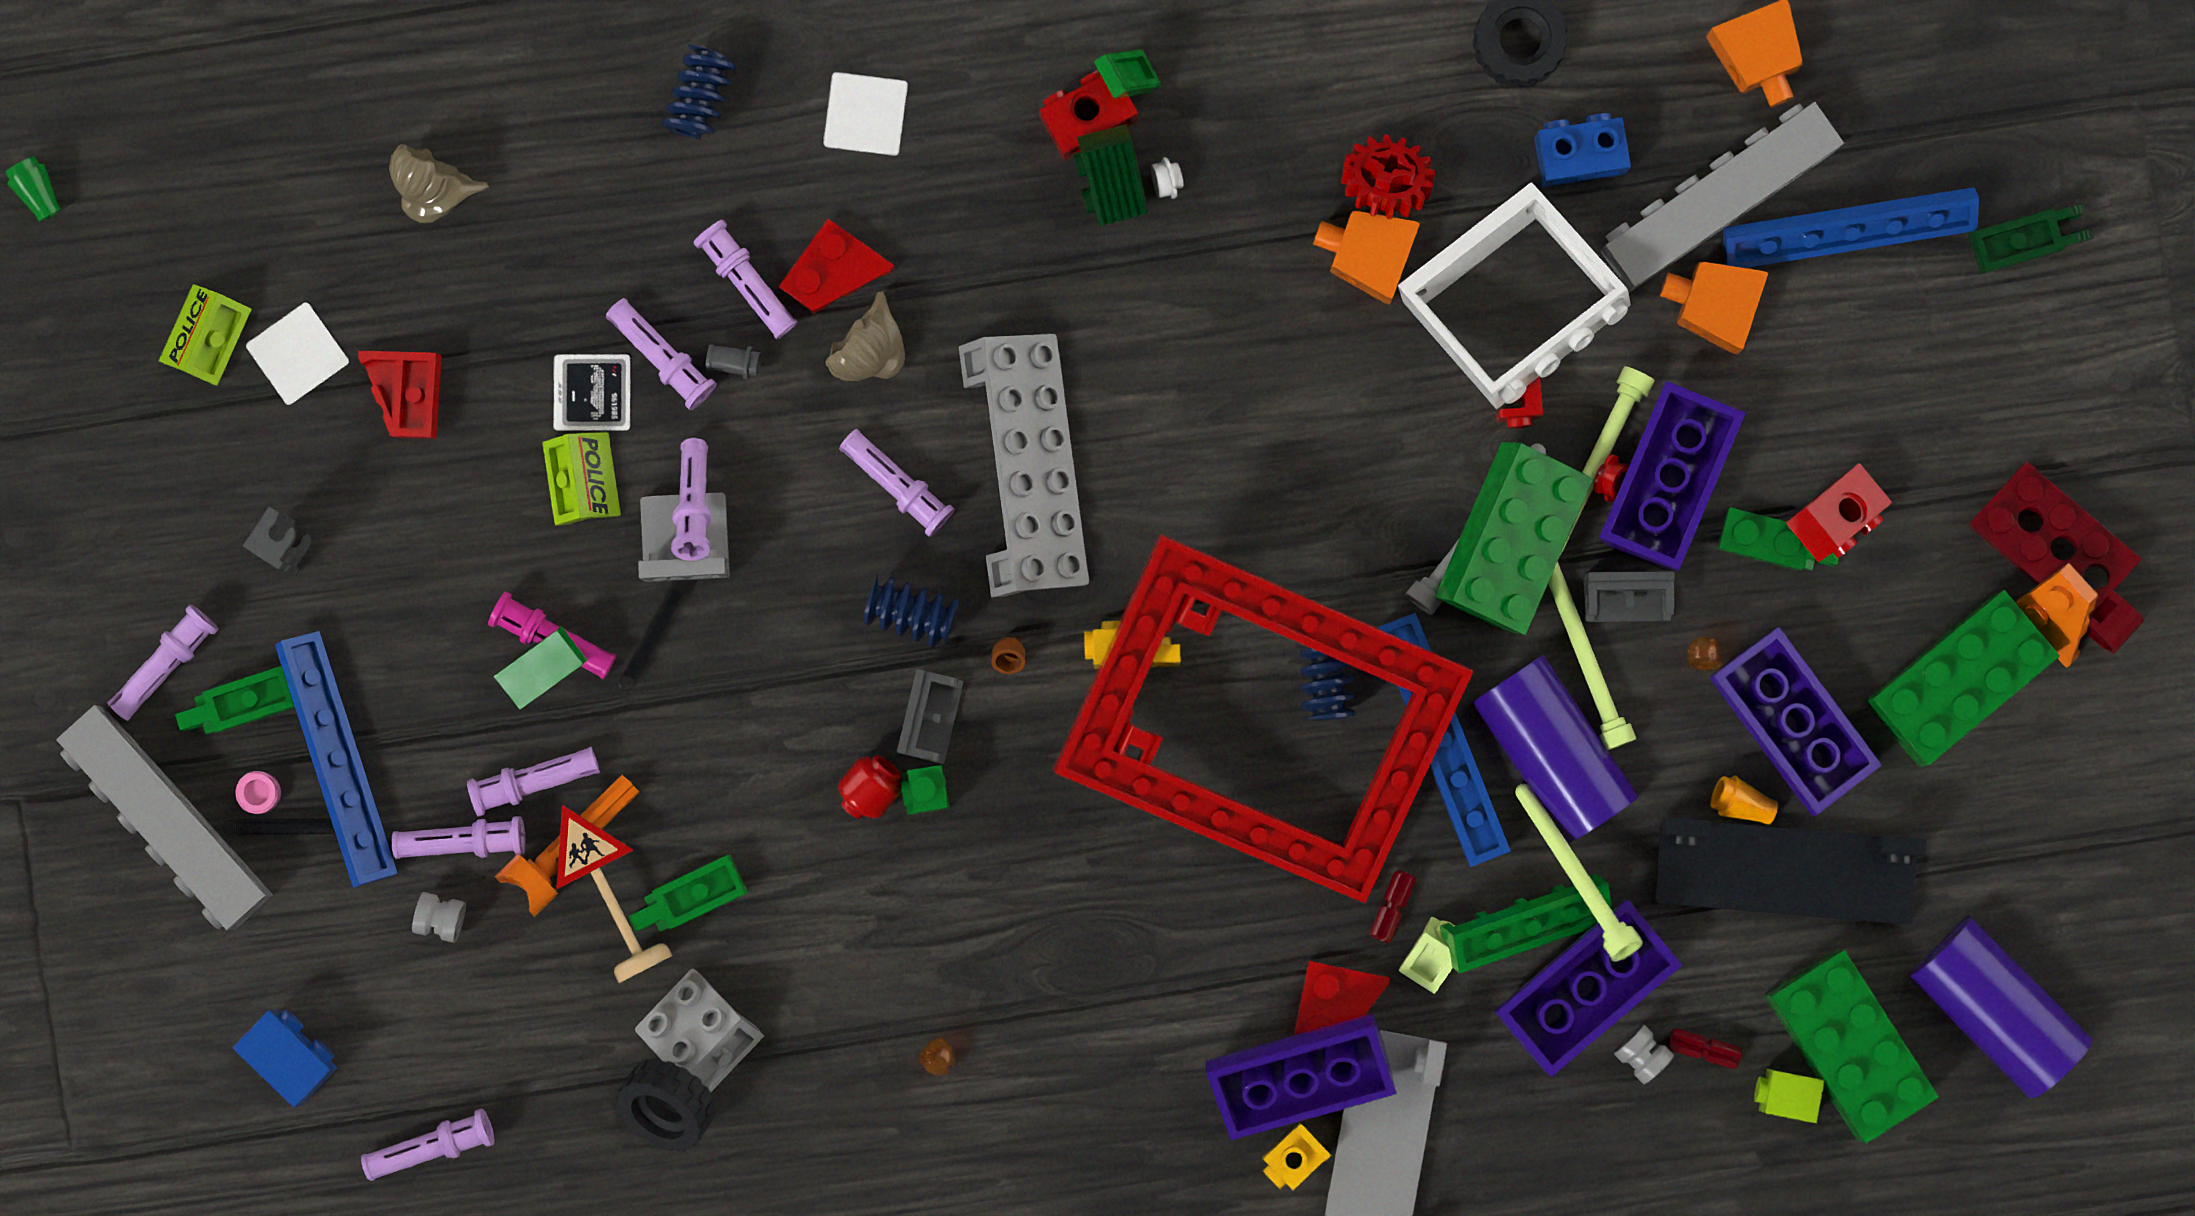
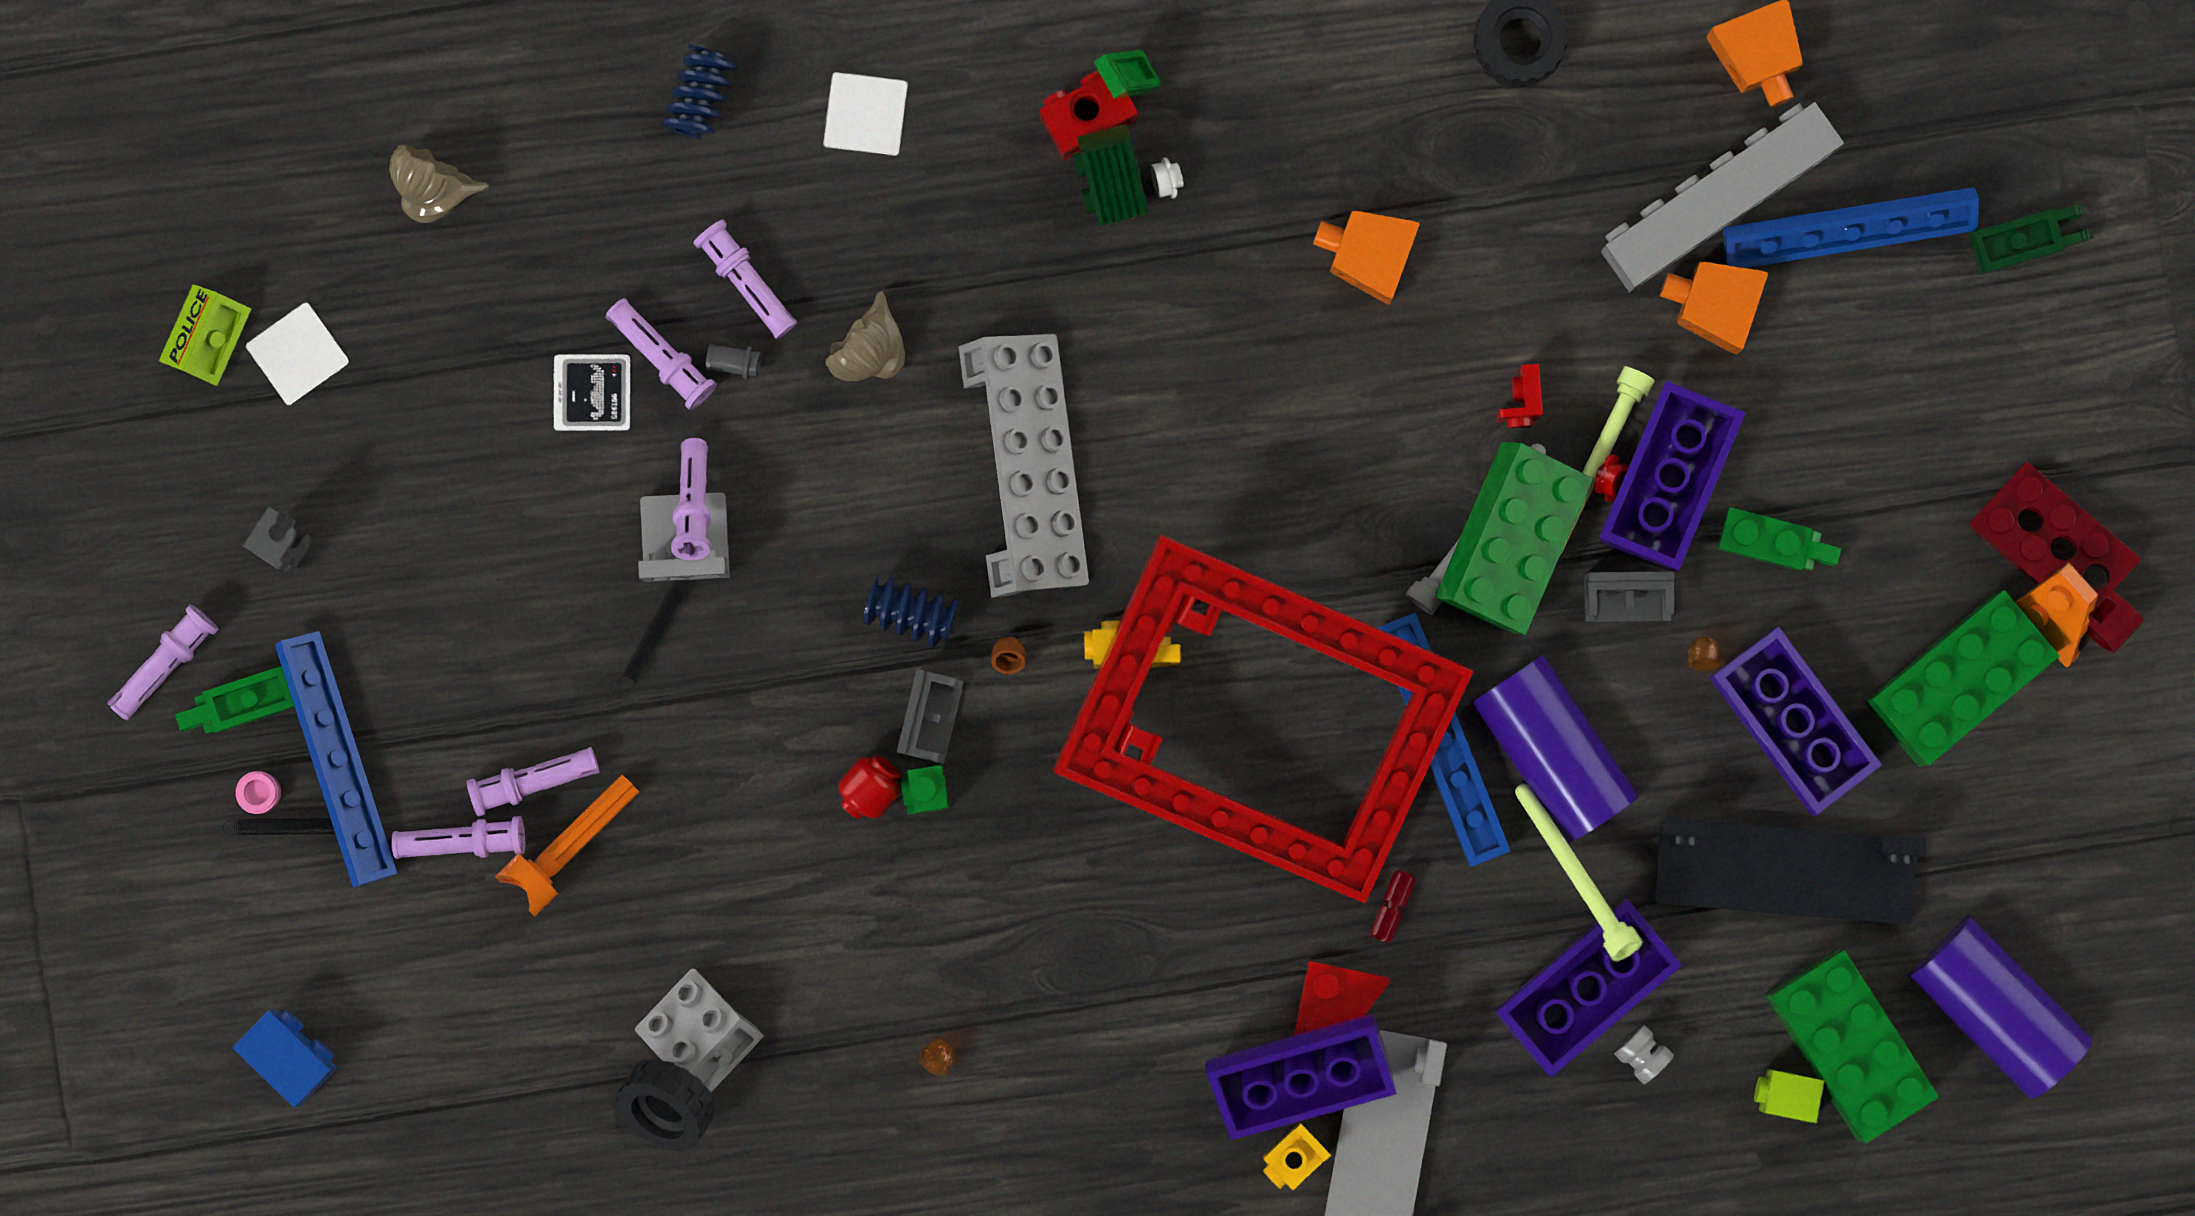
(32, 185): green cone -> none
(164, 818): light grey brick -> none
(406, 390): red wing -> none
(442, 918): light grey wheel -> none
(446, 1140): lavender pin -> none
(533, 627): dark pink pin -> none
(540, 668): tile -> none
(581, 477): lime panel -> none
(585, 850): piece -> none
(691, 896): green hinge -> none
(832, 268): red wing -> none
(911, 494): lavender pin -> none
(1326, 686): dark blue piece -> none
(1388, 176): red gear -> none
(1429, 958): yellowish green bracket -> none
(1476, 246): white window -> none
(1521, 926): green hinge -> none
(1582, 150): blue brick -> none
(1614, 729): yellowish green piece -> none
(1712, 1050): dark red piece -> none
(1740, 800): light orange cone -> none
(1839, 513): red brick -> none

